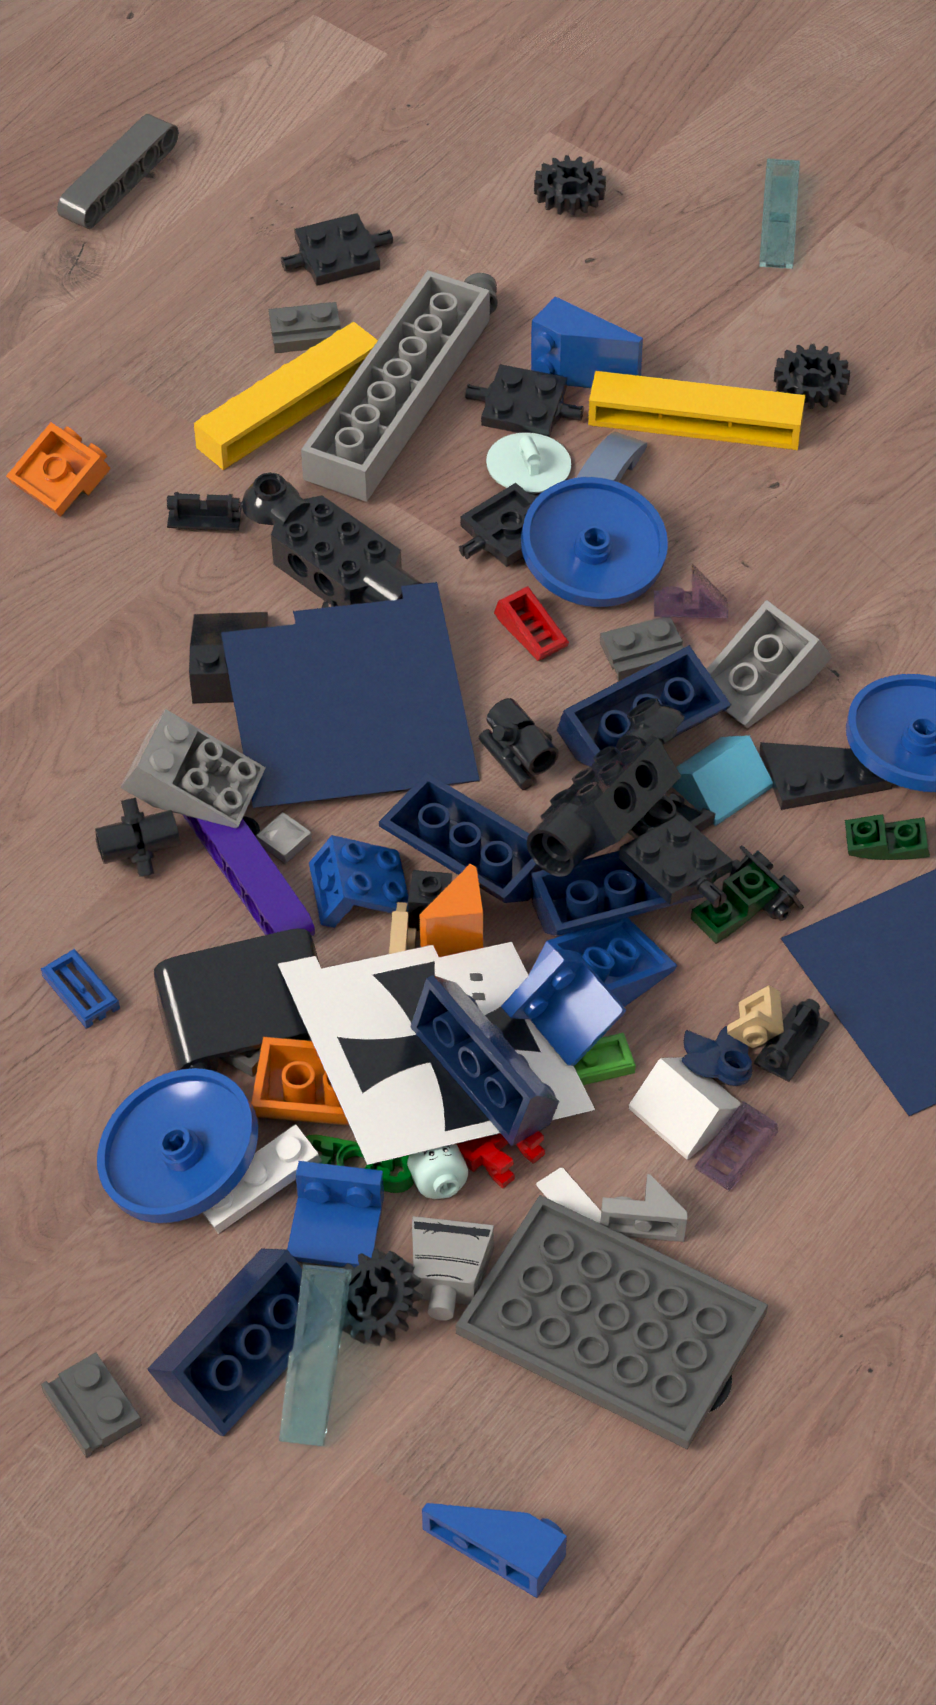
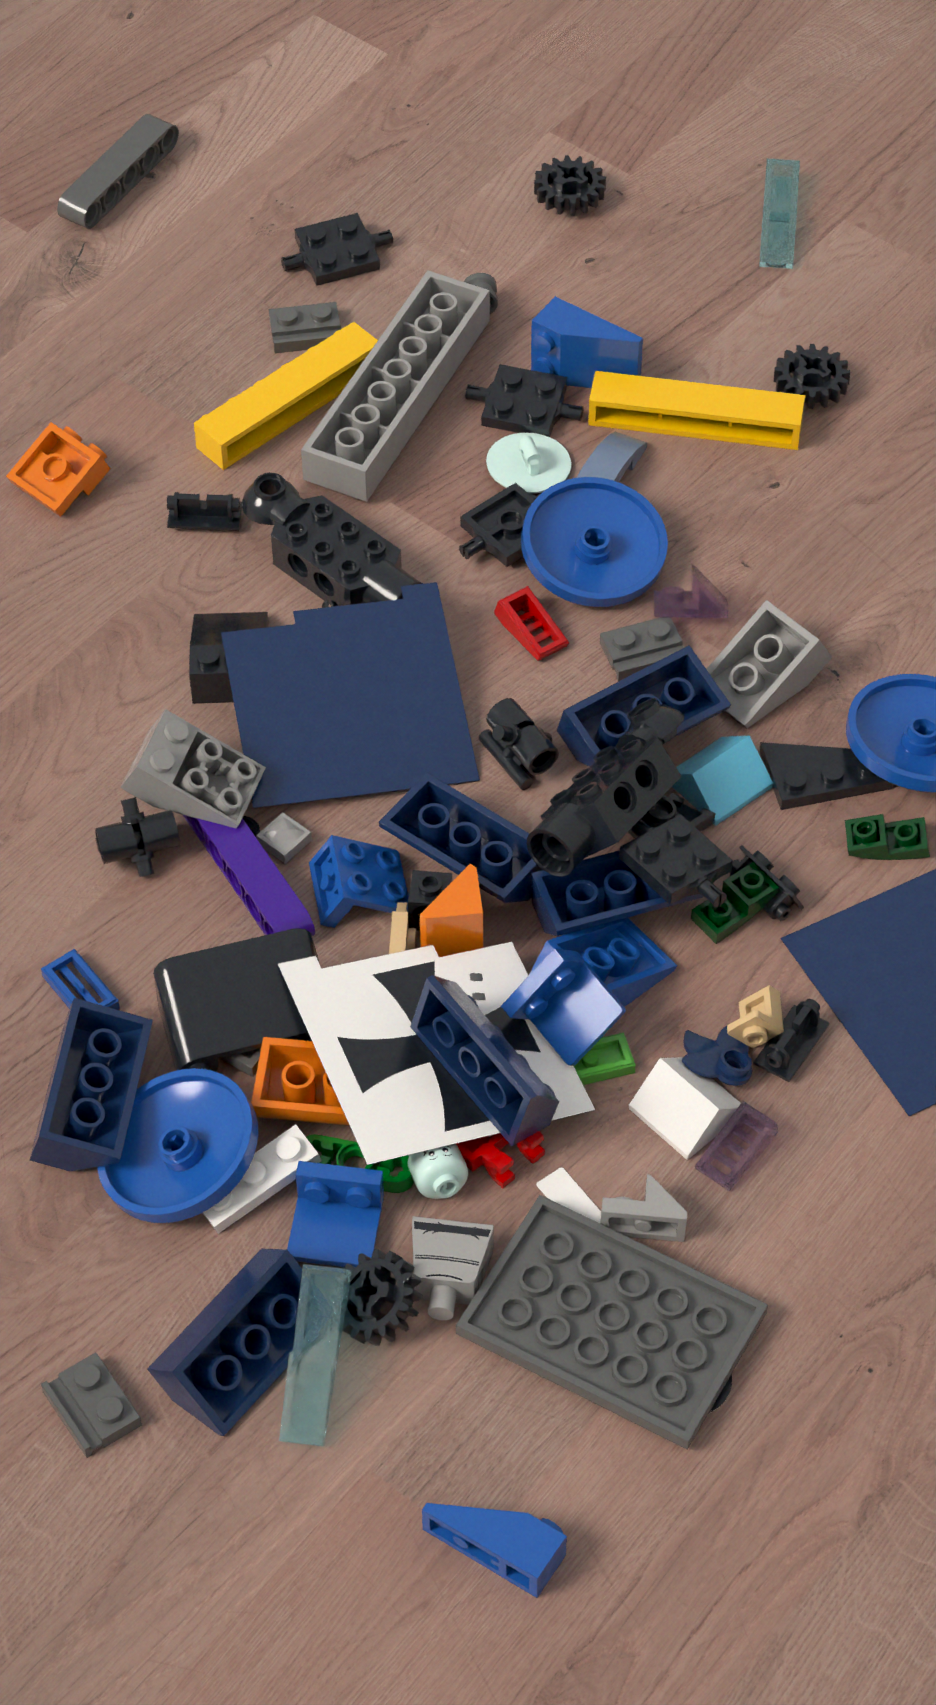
(91, 1088): none -> dark blue slope

